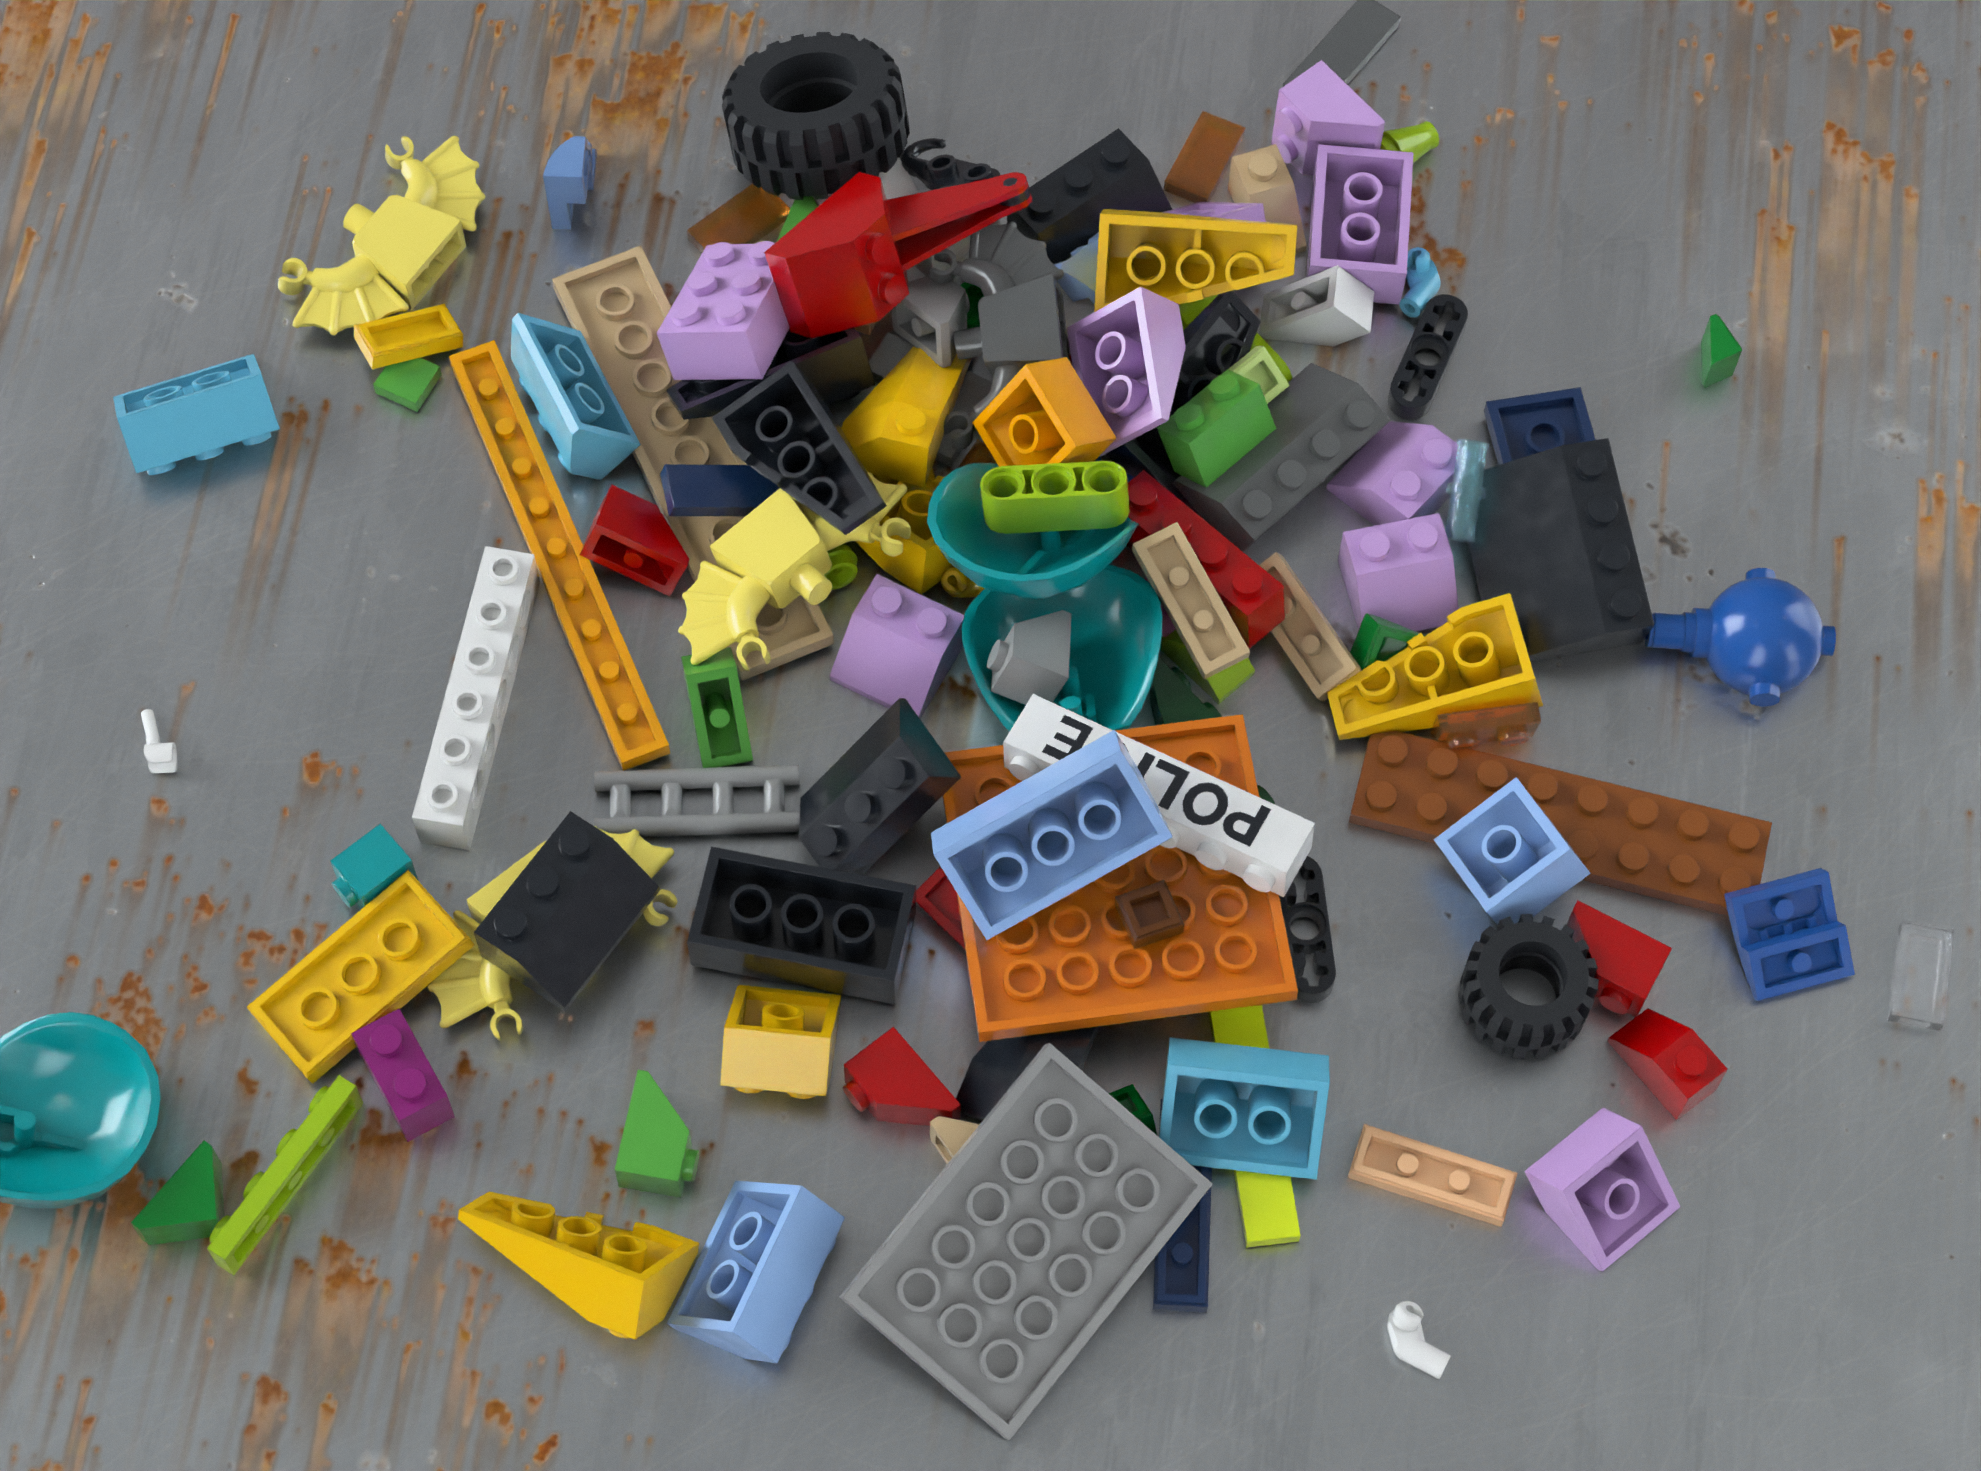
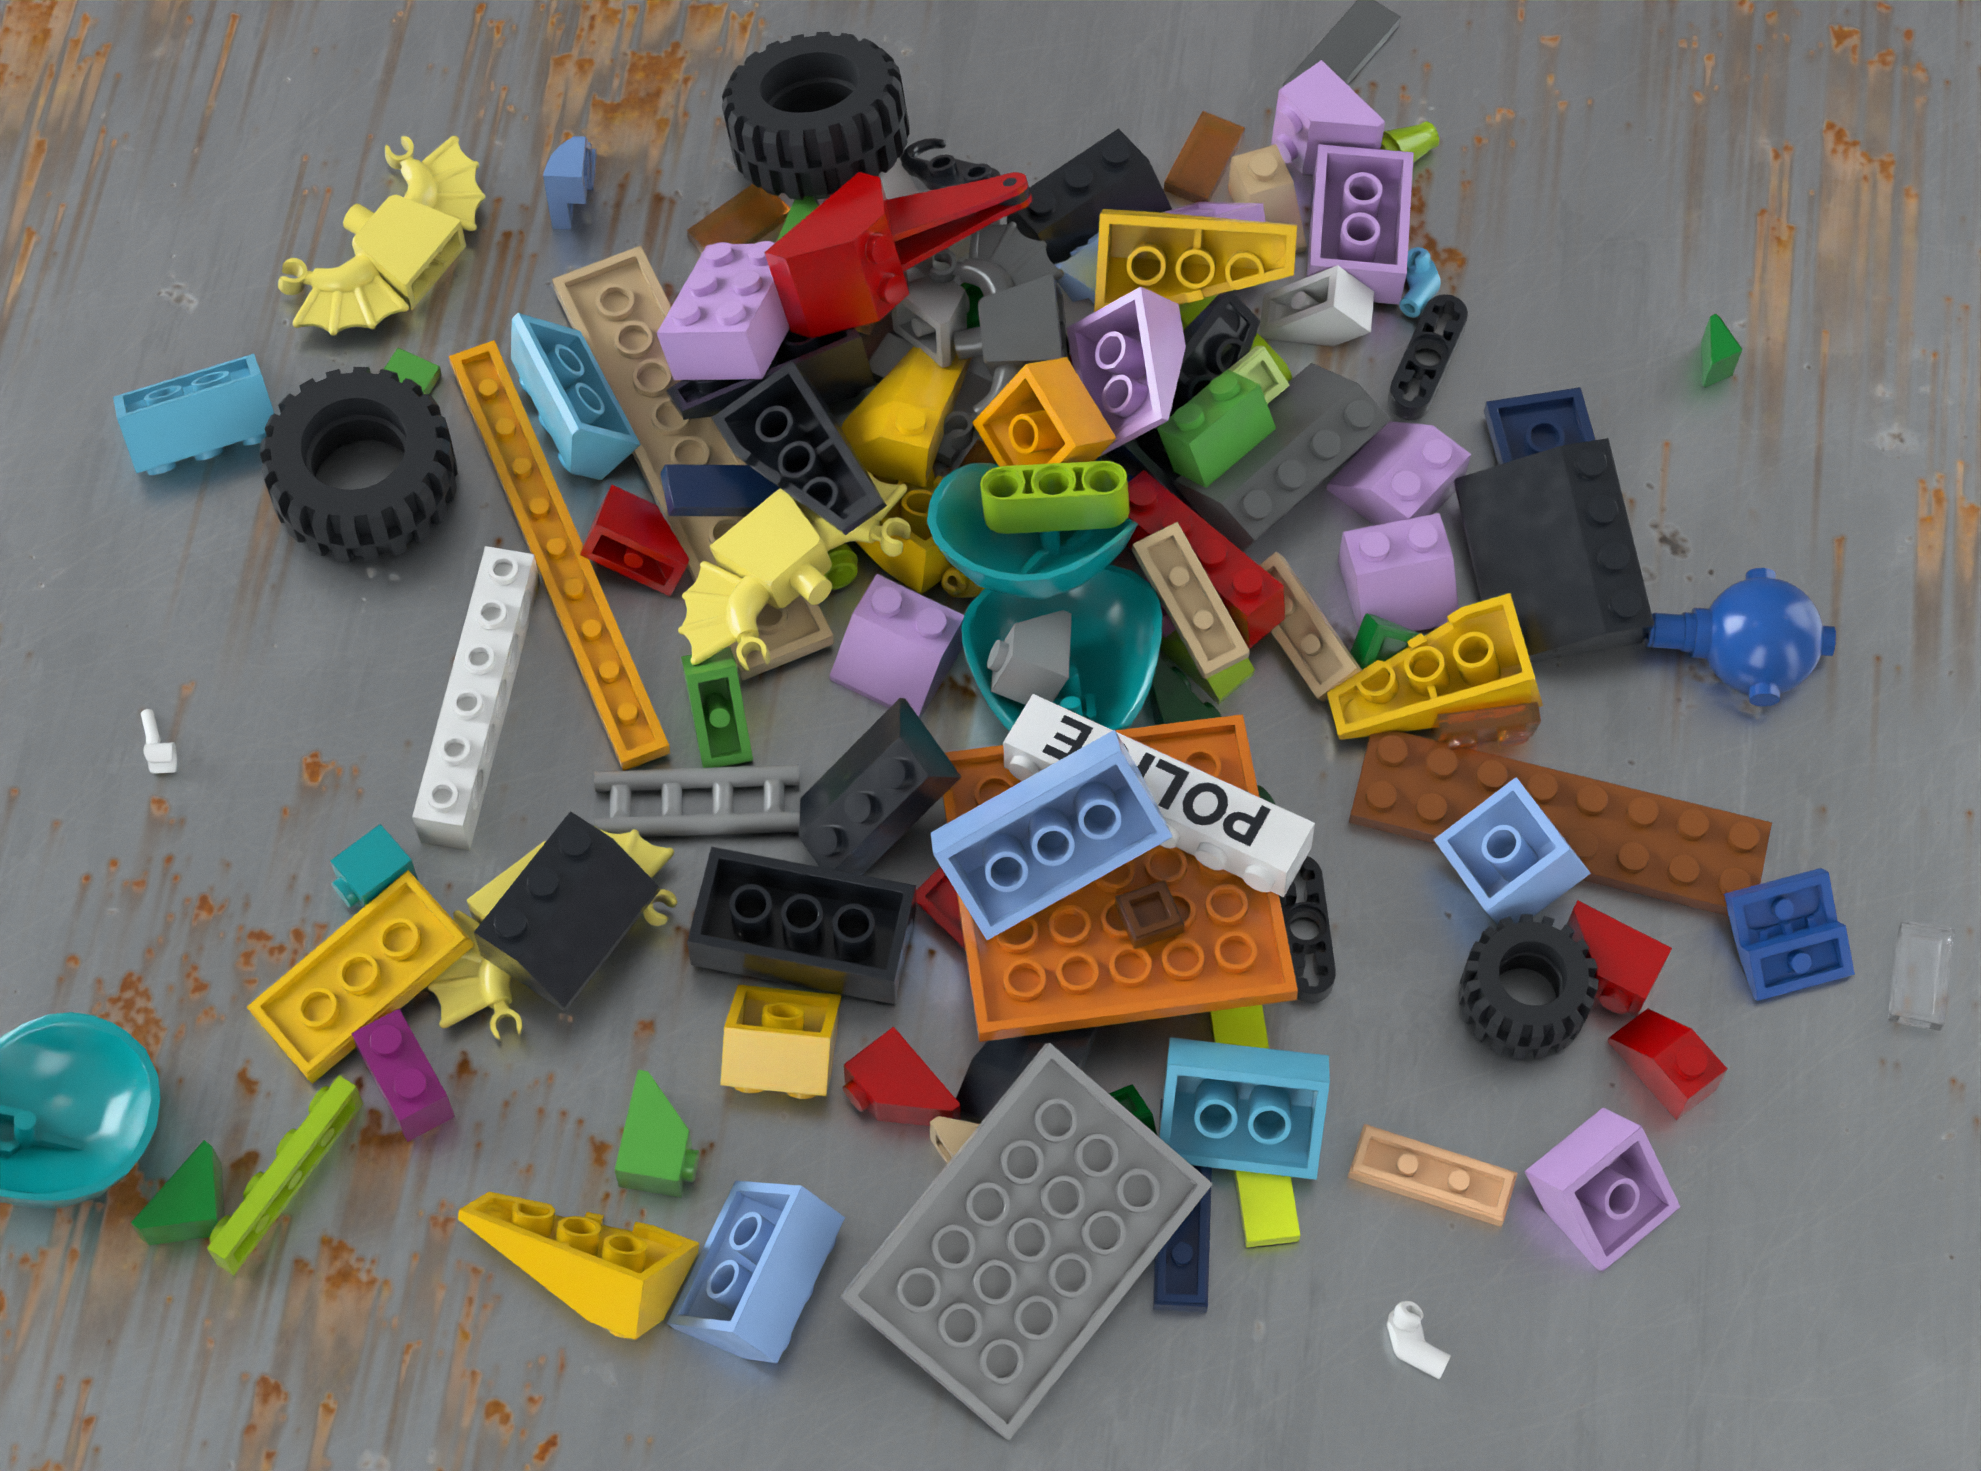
(347, 411): none -> black tyre
(408, 336): yellow tile -> none
(1466, 490): clear light blue pin -> none

